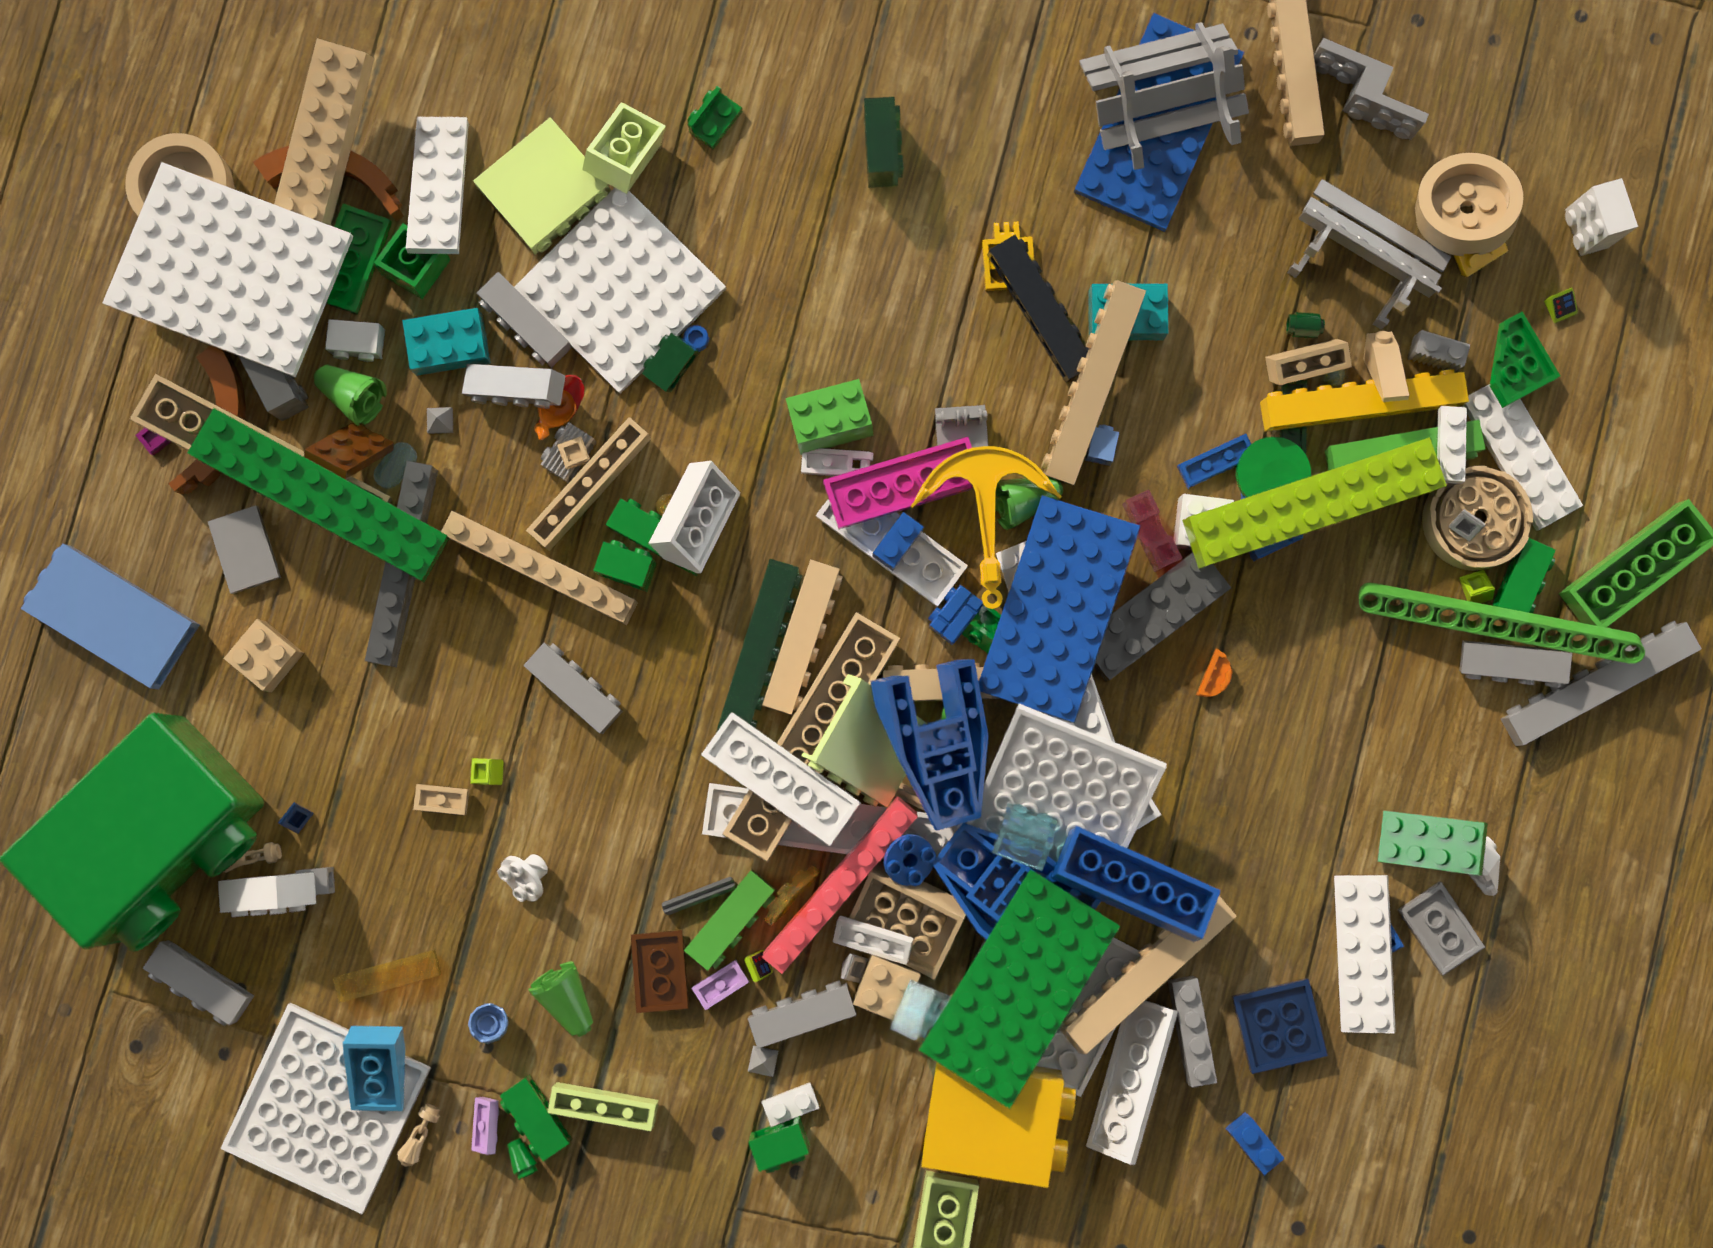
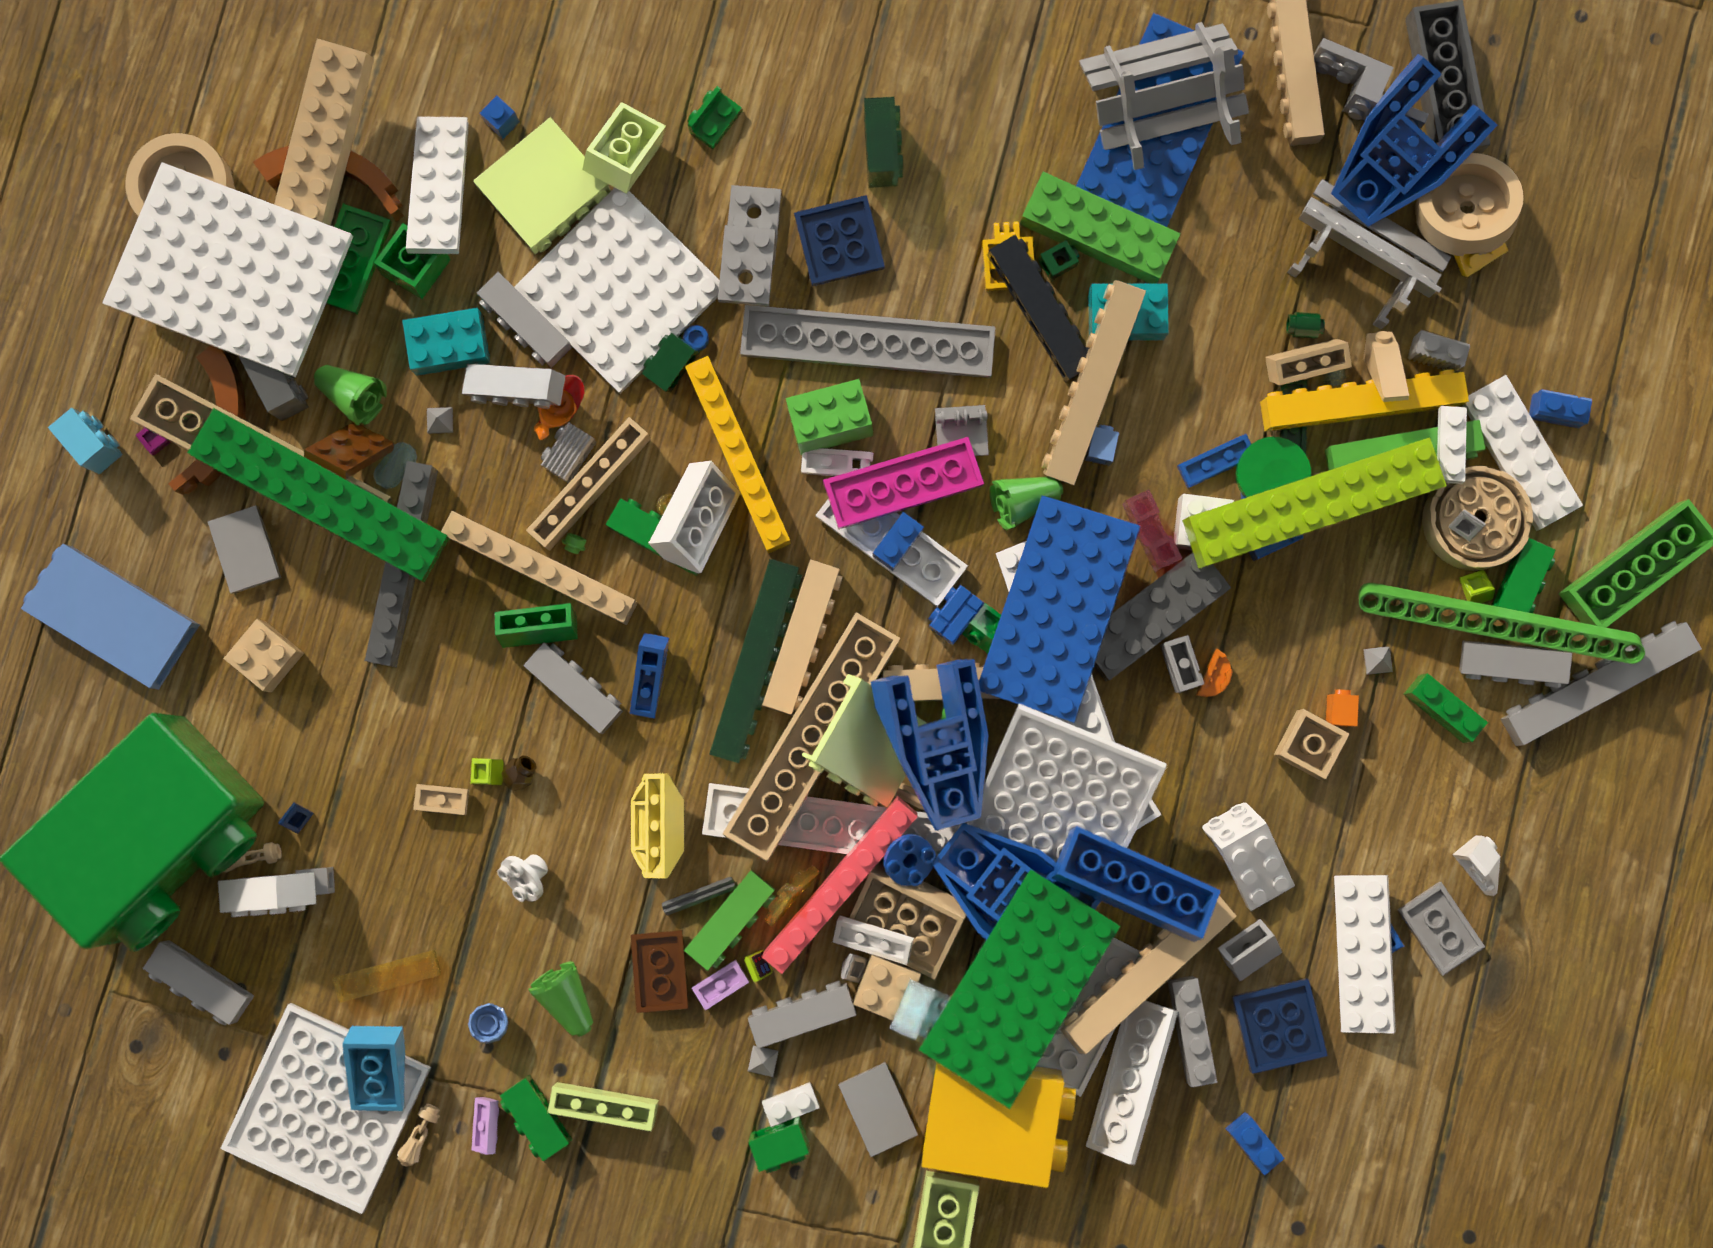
(85, 440): none -> medium azure brick
(355, 339): white brick -> none
(499, 117): none -> blue brick
(519, 773): none -> dark brown rock
(521, 1159): green cone -> none
(536, 625): none -> green brick
(573, 453): tan tile -> none
(574, 543): none -> bright green plate
(625, 566): green brick -> none
(649, 675): none -> blue slope
(657, 825): none -> light yellow wedge
(738, 454): none -> yellow brick
(749, 245): none -> light grey bracket
(780, 779): white plate -> none
(839, 240): none -> dark blue plate
(867, 341): none -> light grey plate
(878, 1109): none -> light grey tile
(983, 470): yellow piece -> none
(1025, 836): clear light blue brick -> none
(1063, 251): none -> dark green brick
(1099, 228): none -> bright green brick
(1181, 664): none -> light grey brick
(1250, 854): none -> white bracket
(1250, 950): none -> light grey brick
(1311, 744): none -> tan brick
(1342, 709): none -> orange brick
(1378, 660): none -> light grey slope
(1395, 158): none -> blue wedge
(1433, 842): plate -> none
(1443, 39): none -> dark grey brick
(1445, 708): none -> green brick
(1519, 361): green plate -> none
(1560, 408): none -> blue brick
(1562, 305): slope -> none
(1600, 217): white brick -> none

